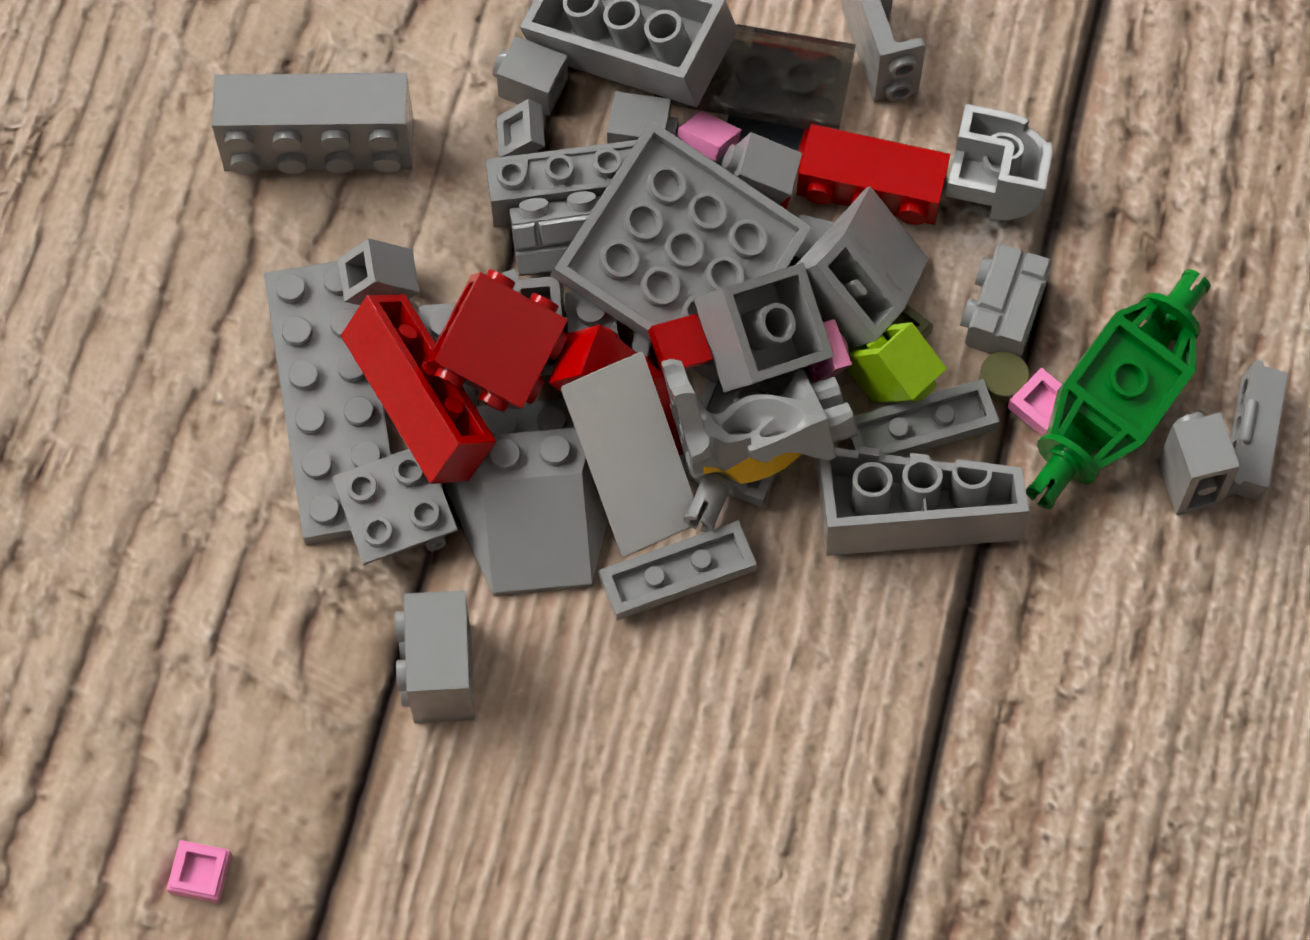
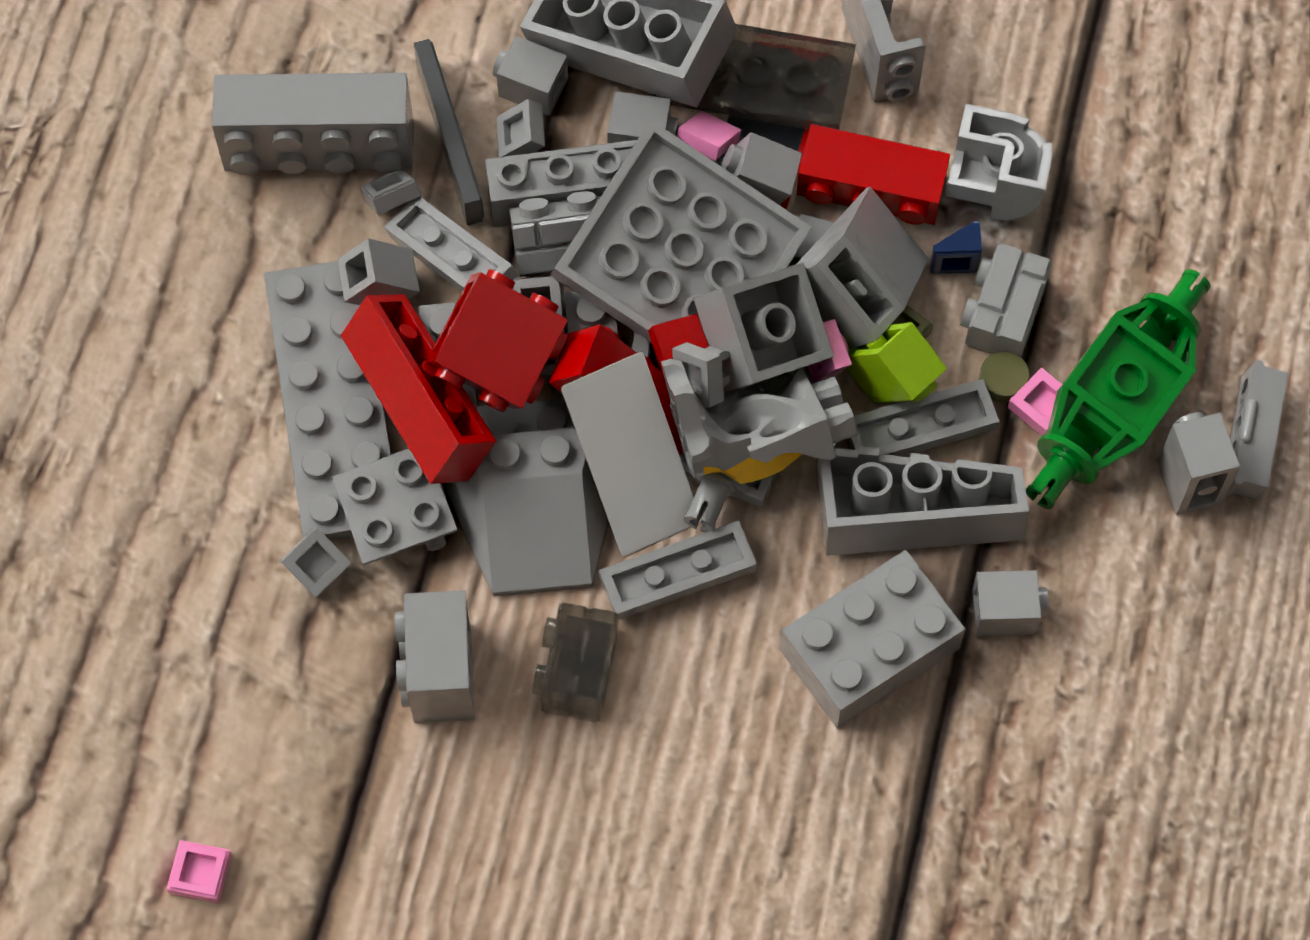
(315, 561): none -> light grey plate
(390, 191): none -> light grey tile
(443, 244): none -> light grey plate
(449, 132): none -> dark grey tile
(578, 661): none -> clear smoke brick
(704, 371): none -> light grey tile
(871, 638): none -> light grey brick
(958, 251): none -> dark blue slope
(1008, 603): none -> light grey brick

